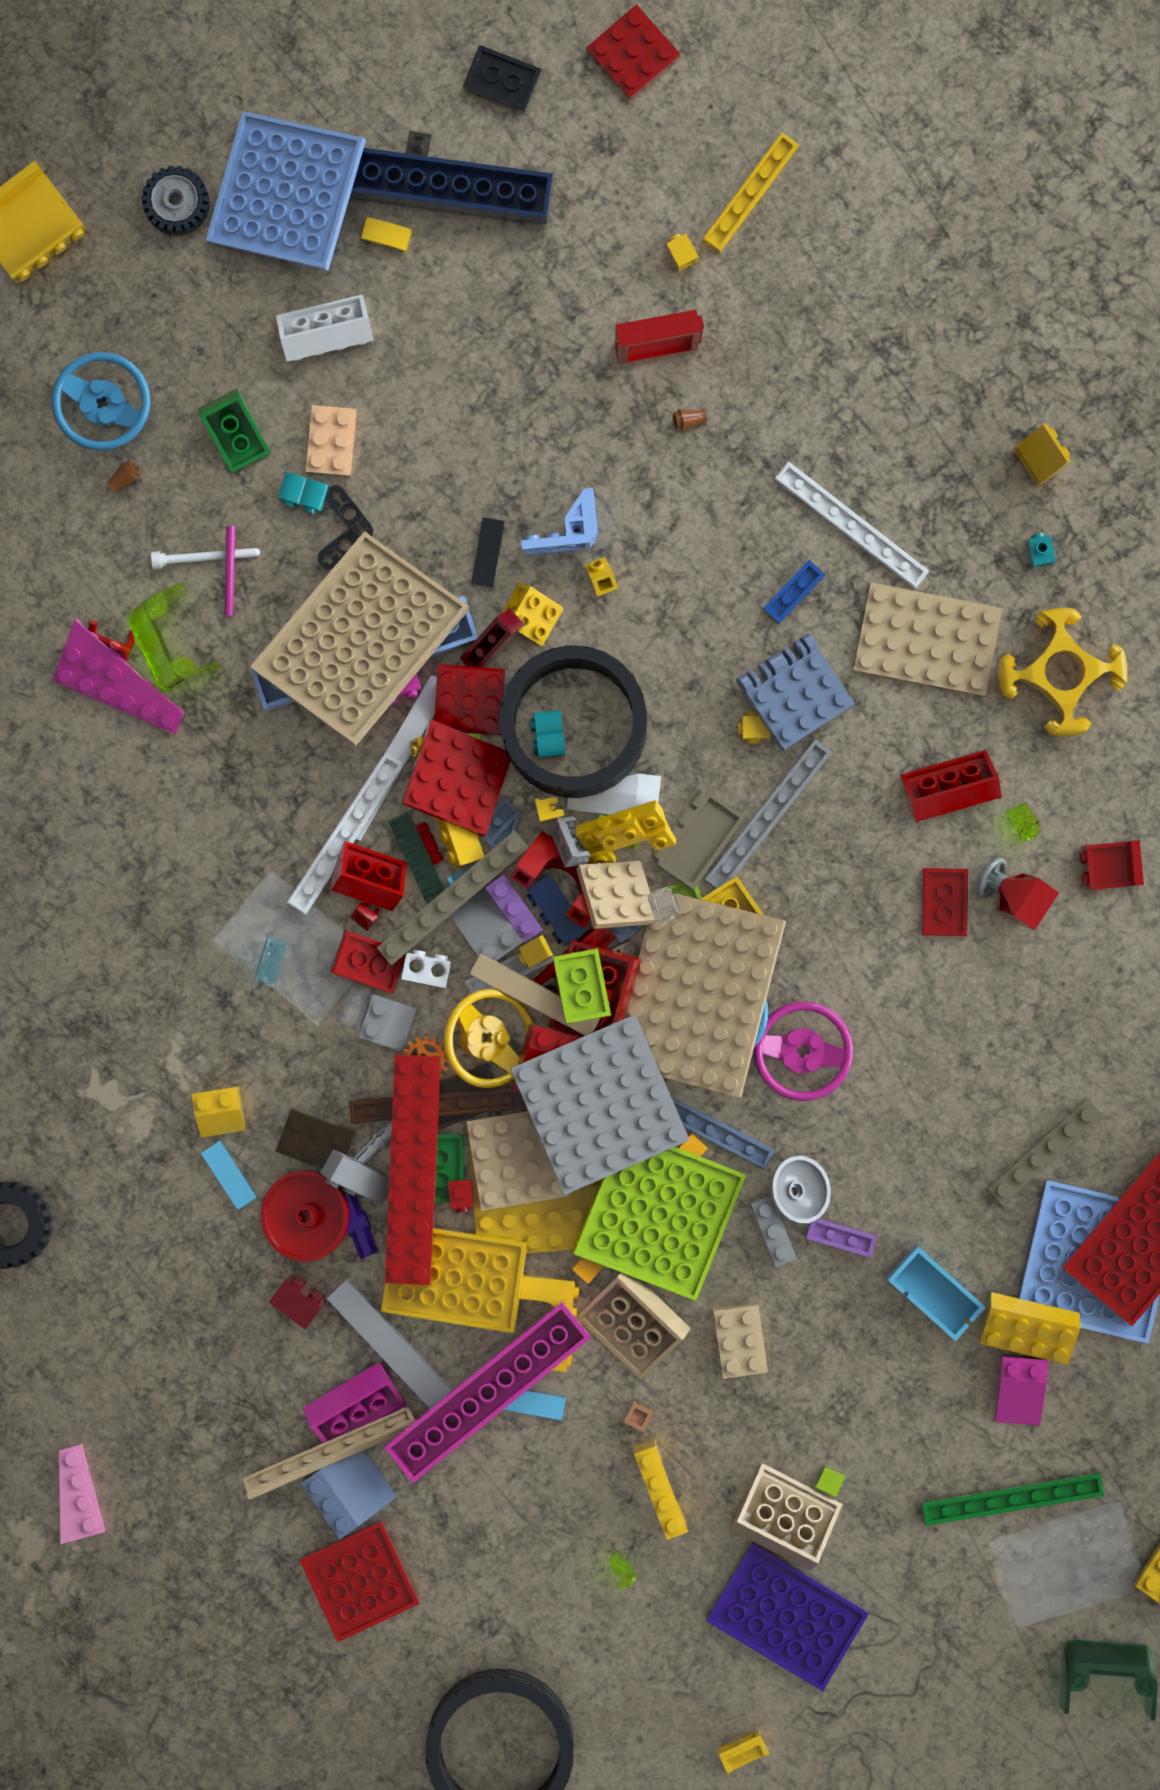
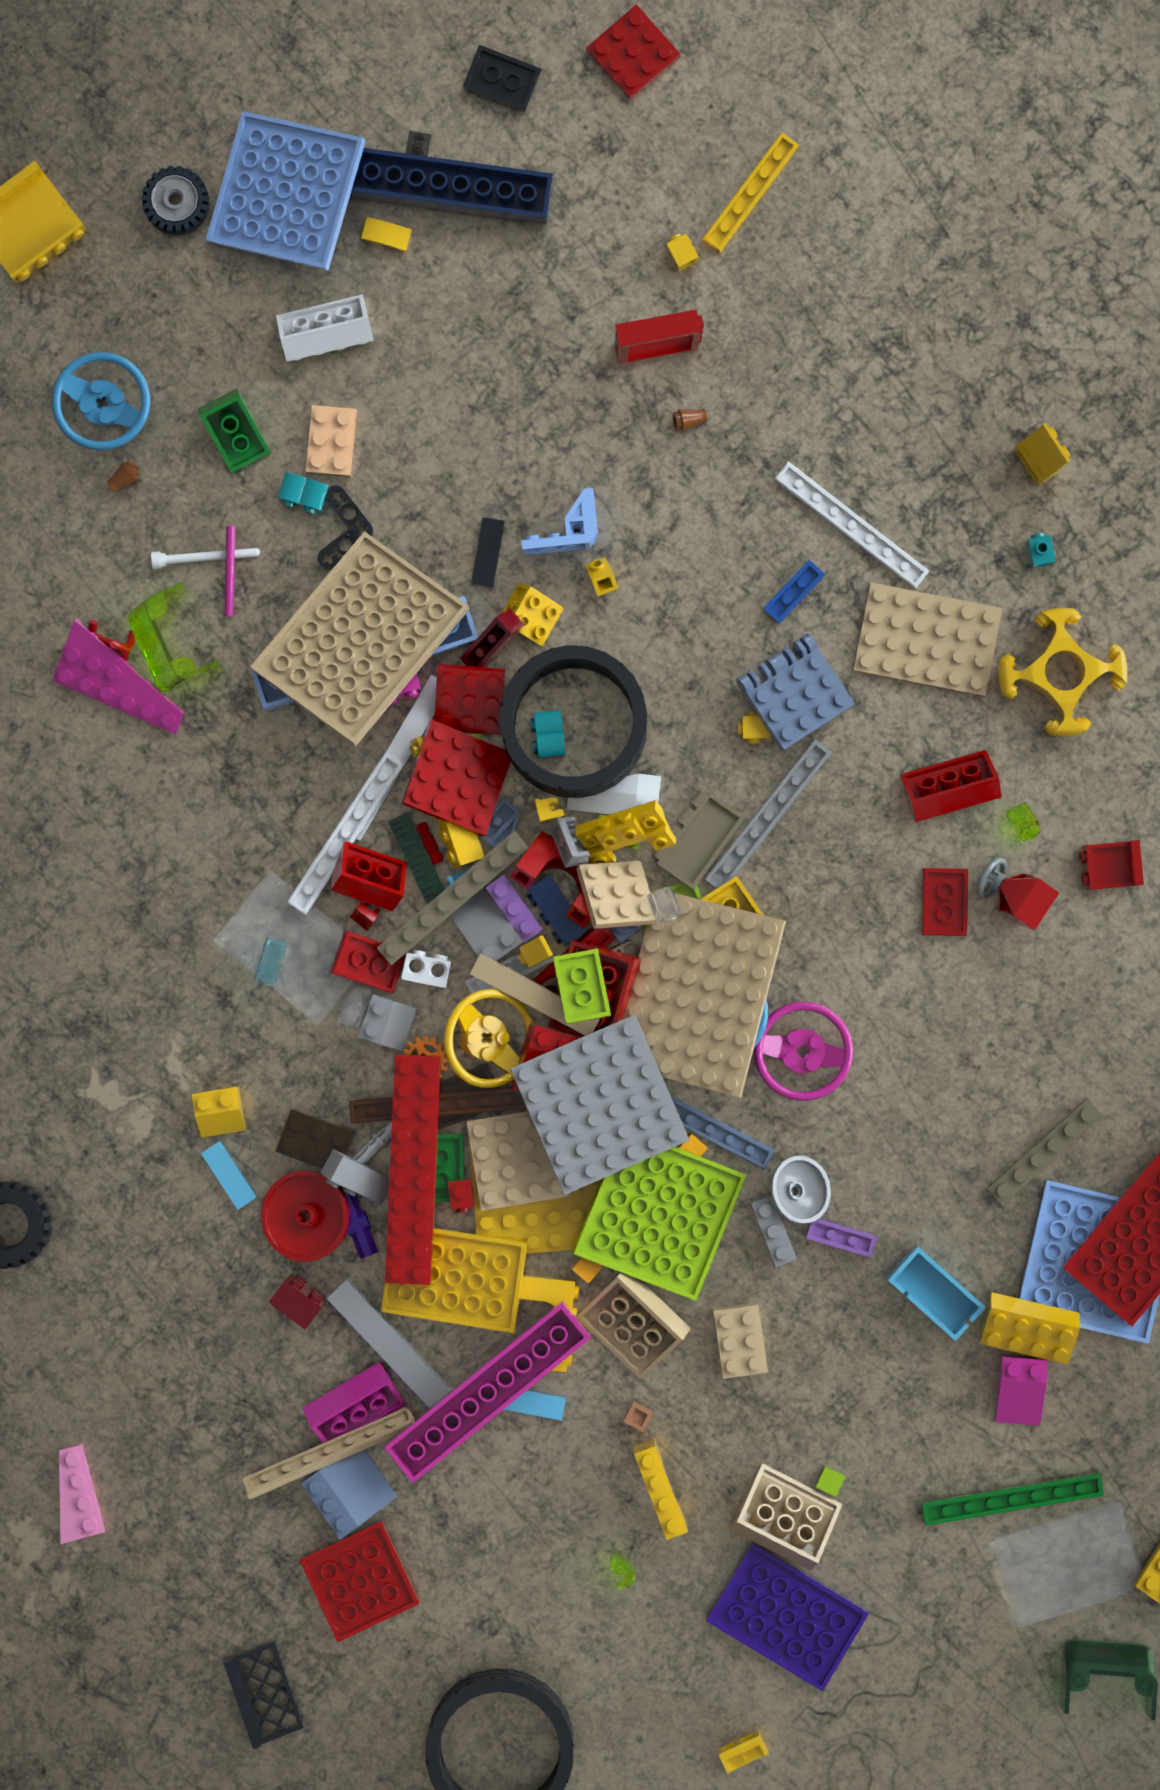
(244, 1702): none -> black fence

